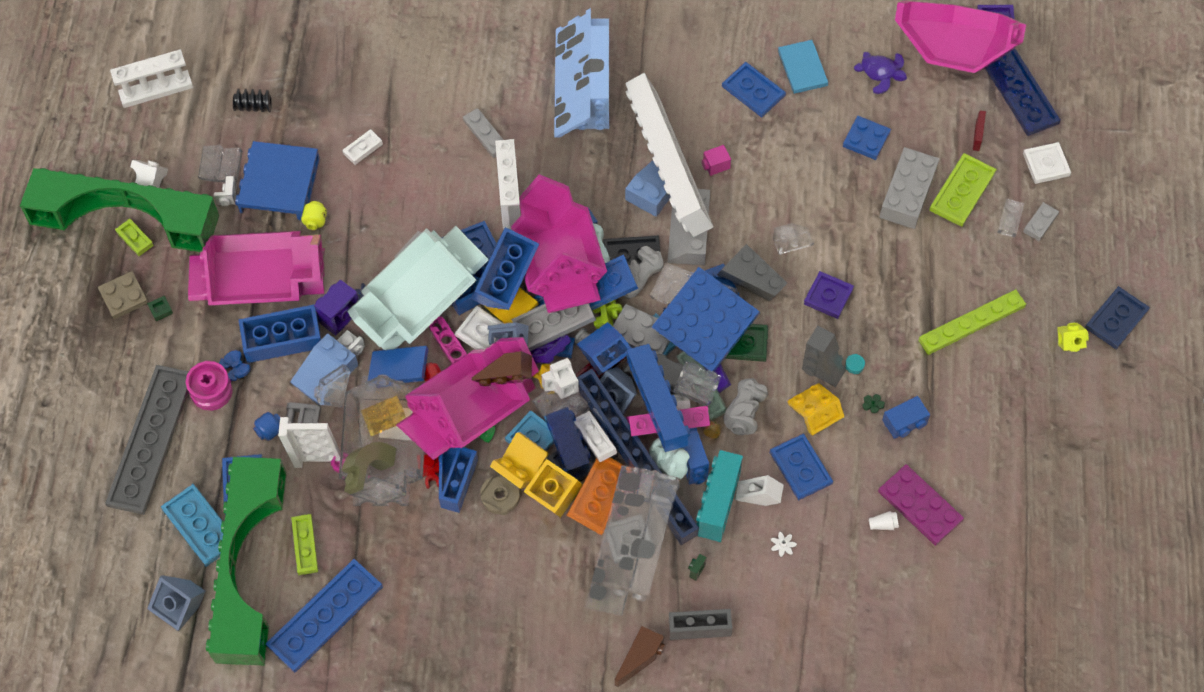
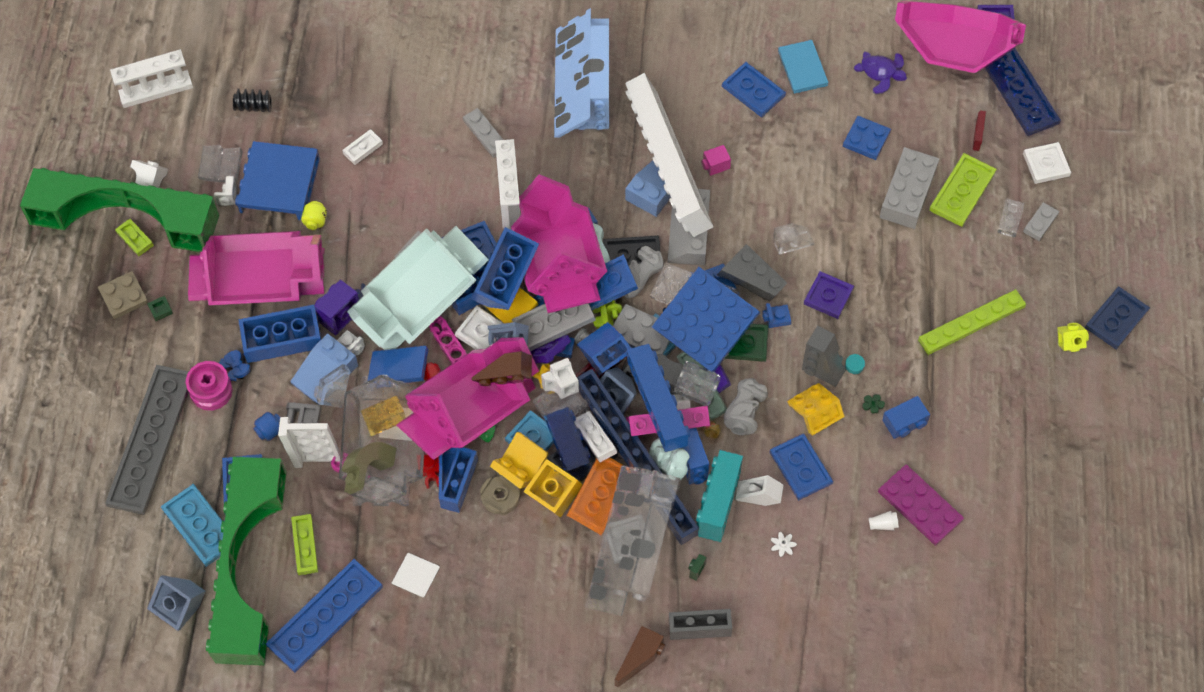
(415, 575): none -> white sticker
(776, 316): none -> blue bracket

